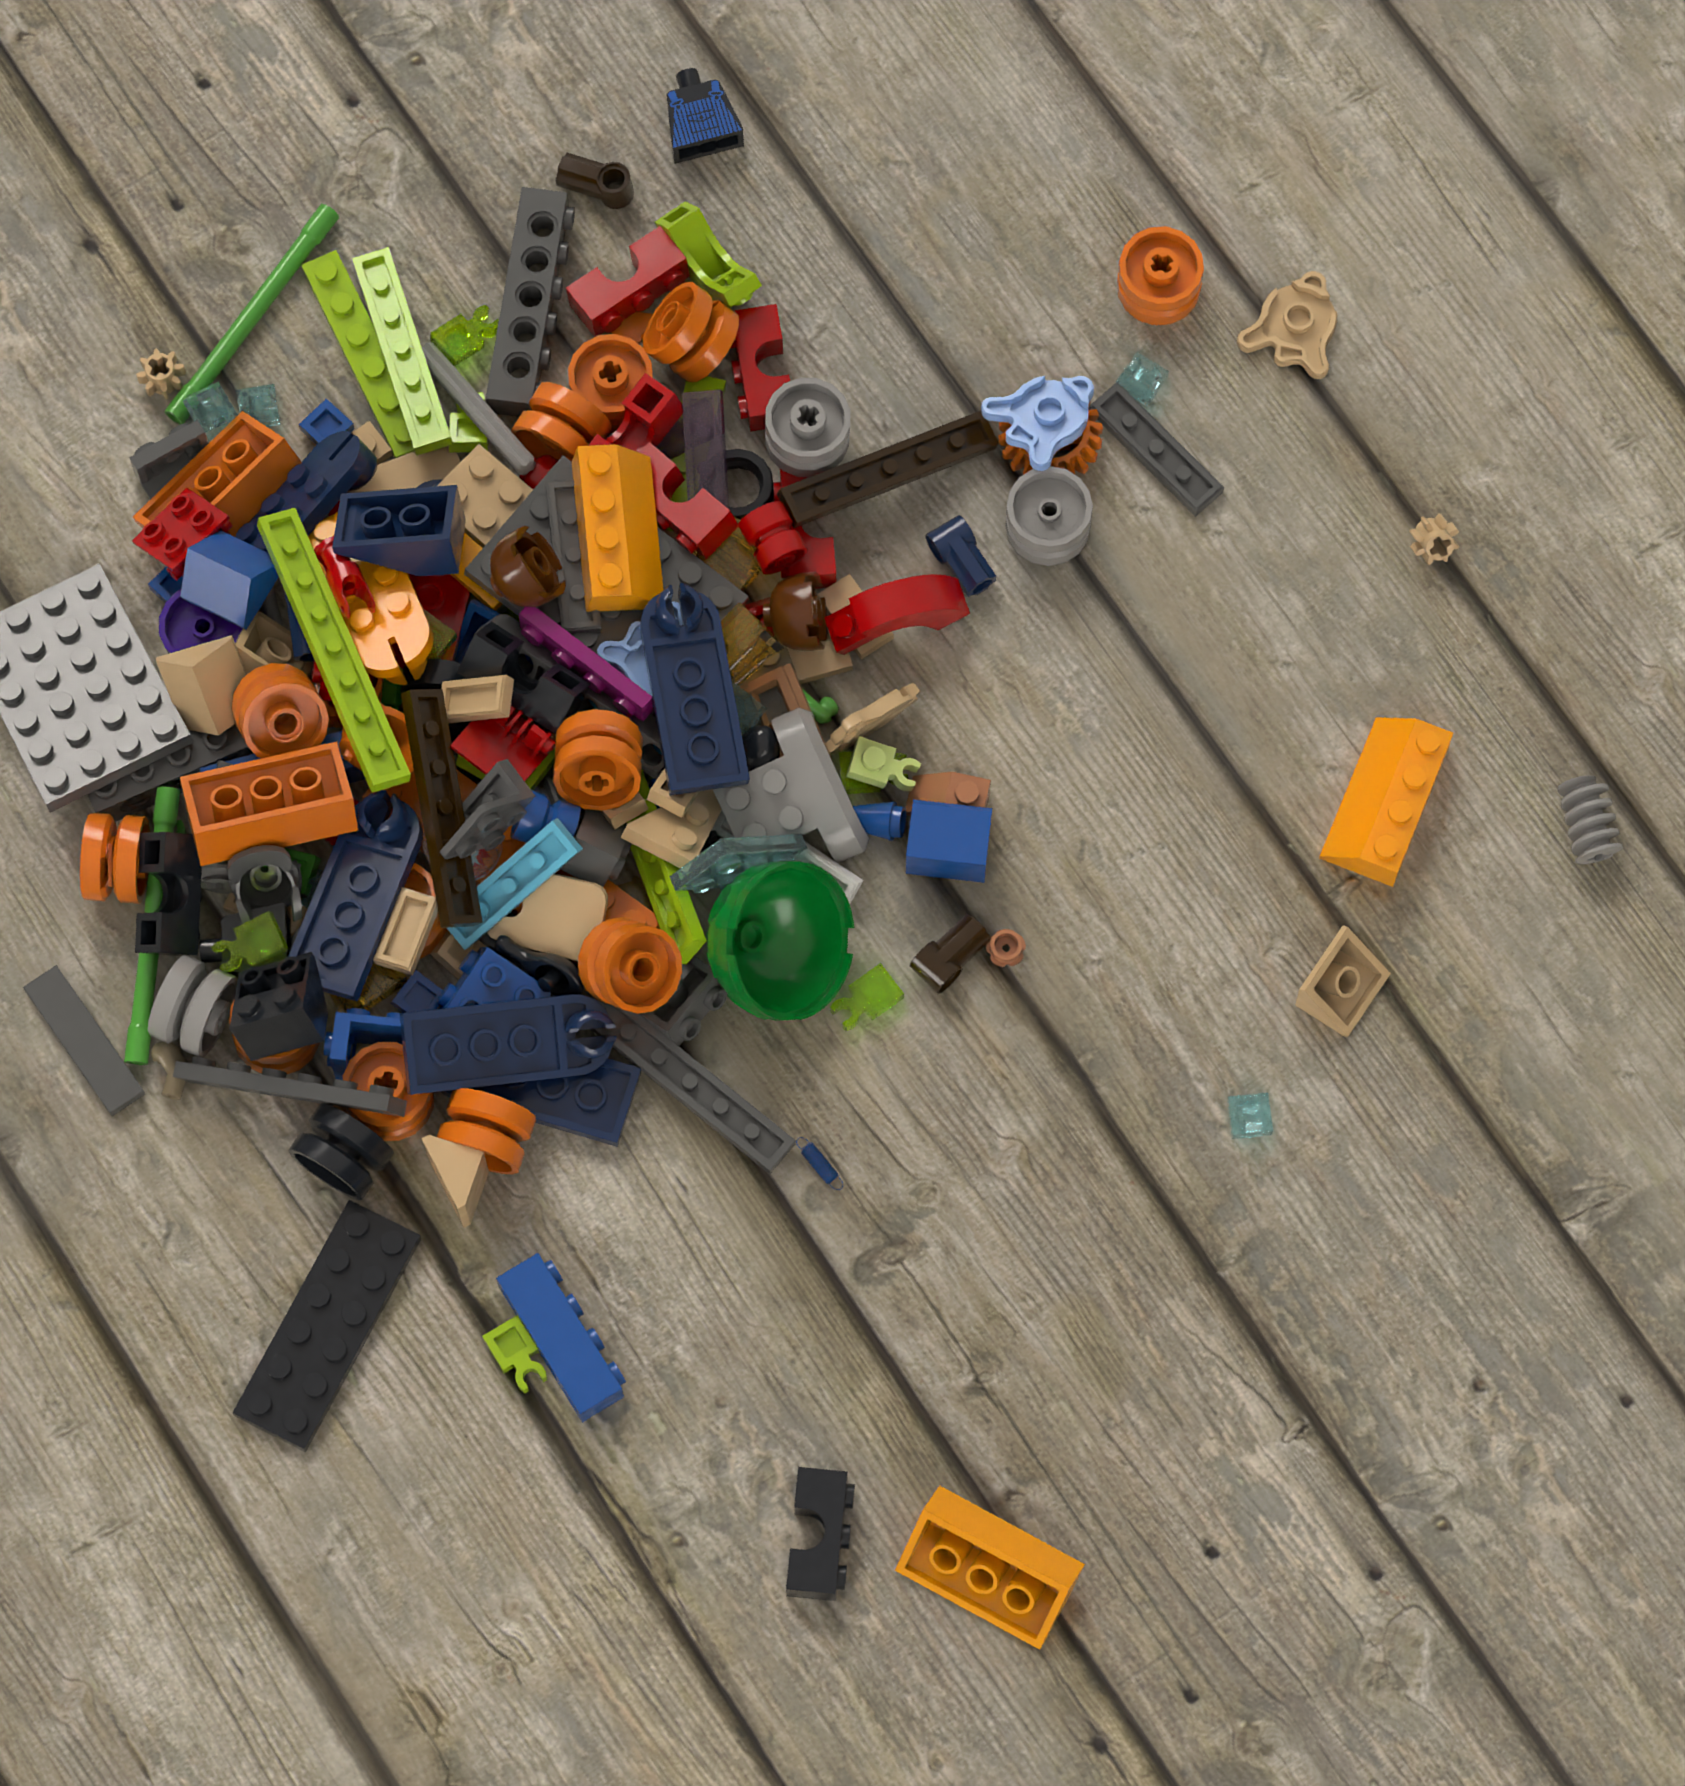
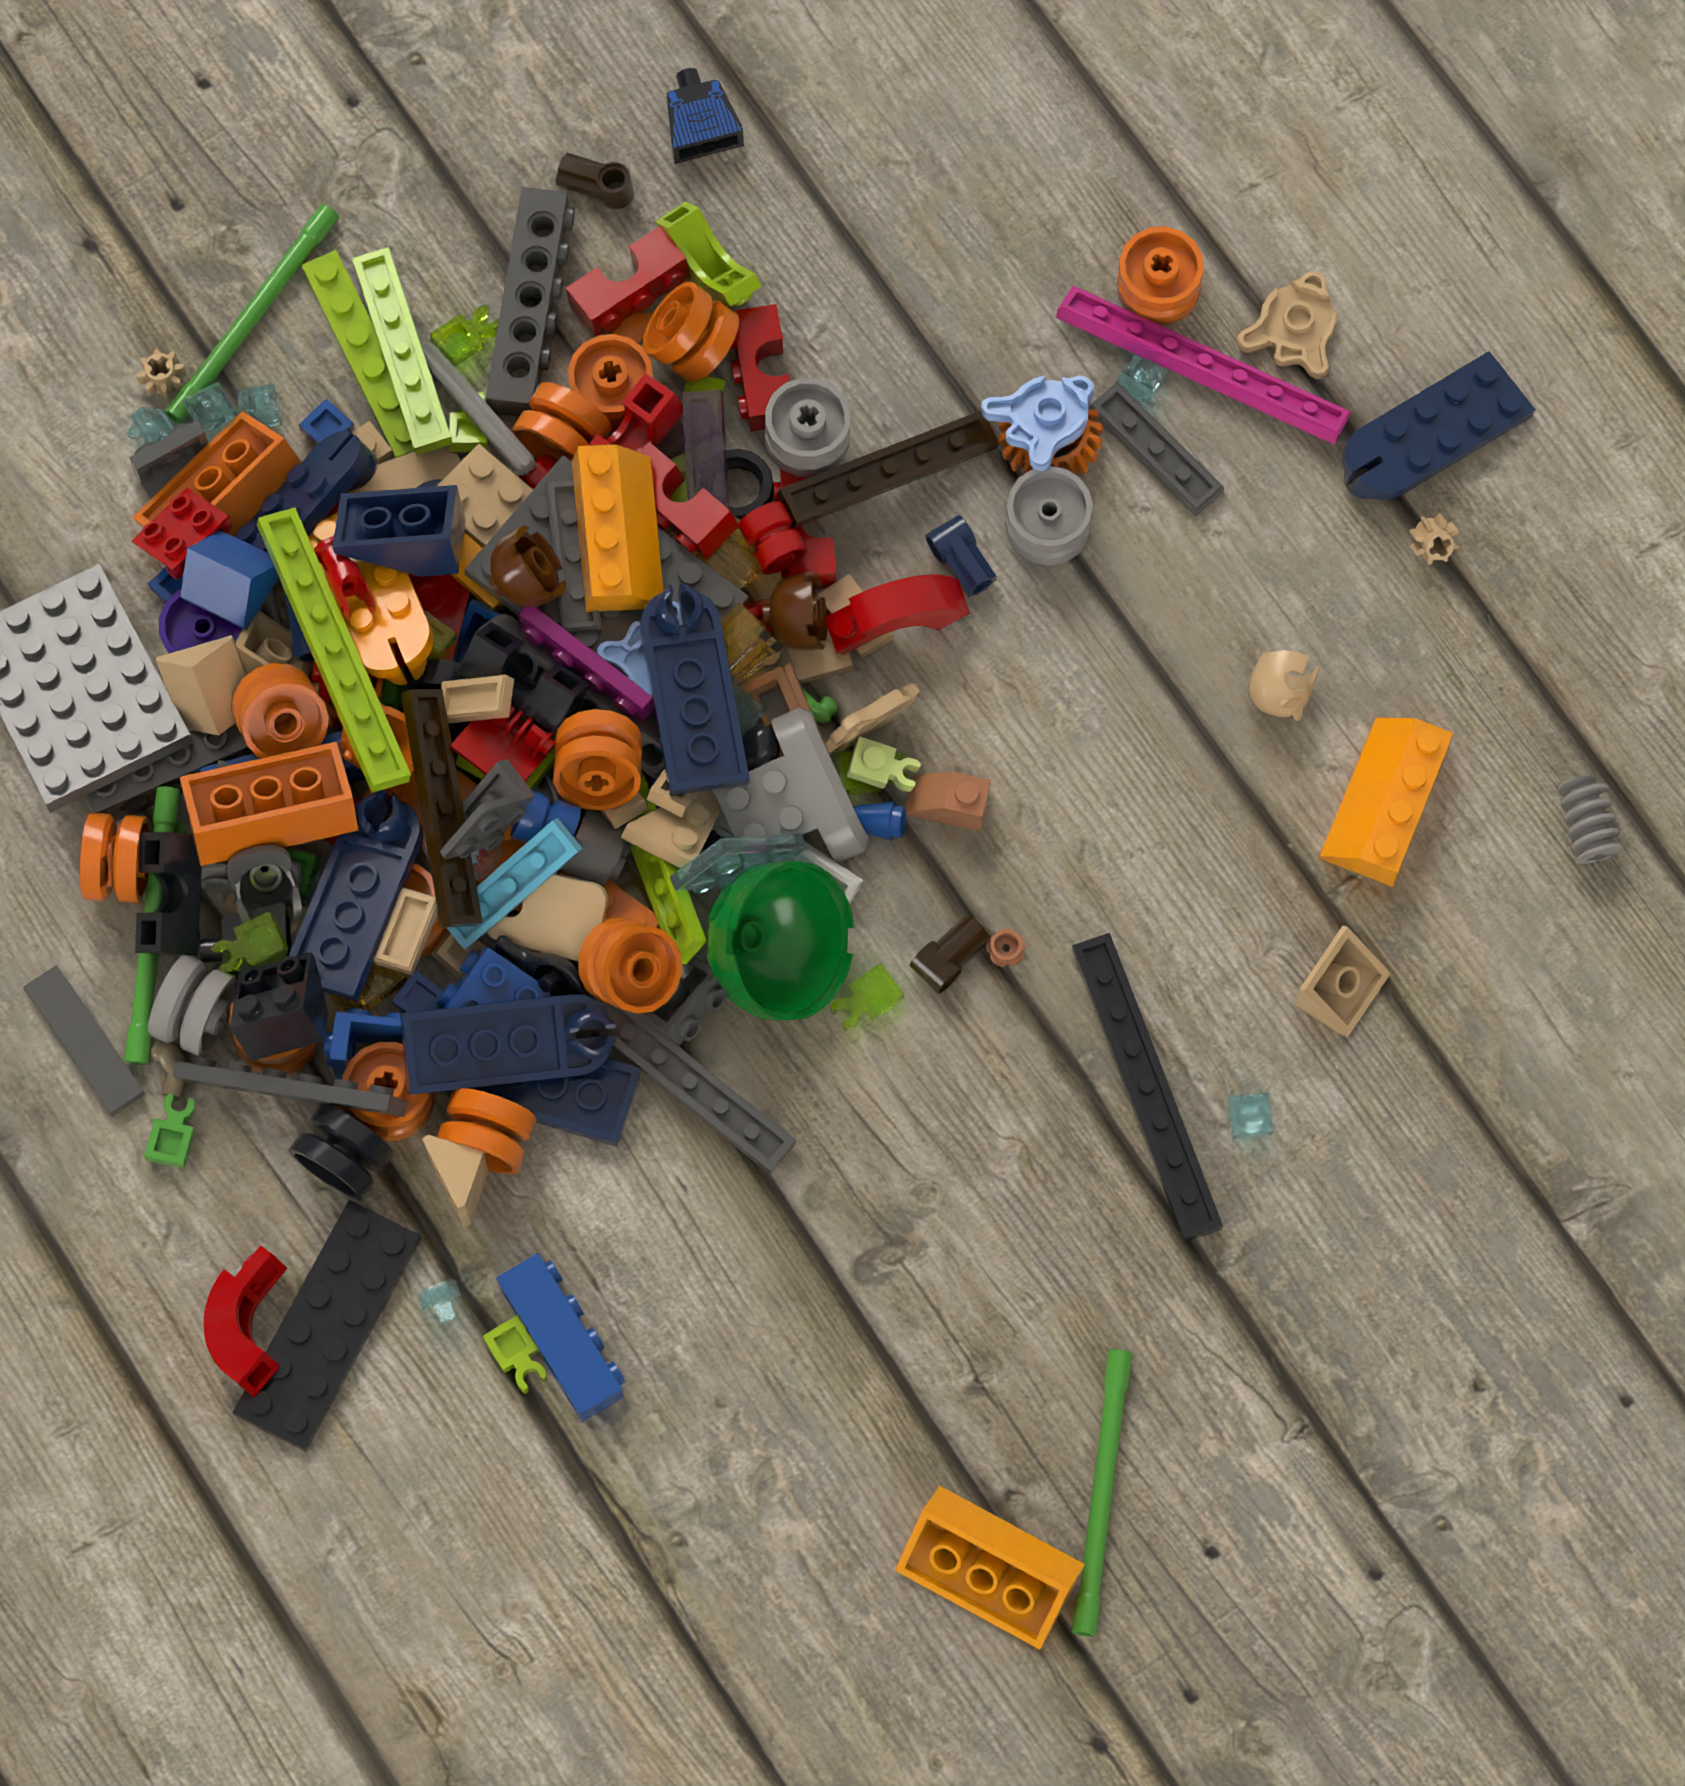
(150, 424): none -> clear light blue tile
(171, 1139): none -> bright green plate
(230, 1318): none -> red arch
(440, 1297): none -> clear light blue tile
(819, 1163): blue piece -> none
(824, 1497): black arch -> none
(948, 841): blue slope -> none
(1088, 1599): none -> bright green piece
(1147, 1087): none -> black plate
(1203, 364): none -> dark pink tile
(1275, 689): none -> tan helmet
(1434, 430): none -> dark blue plate

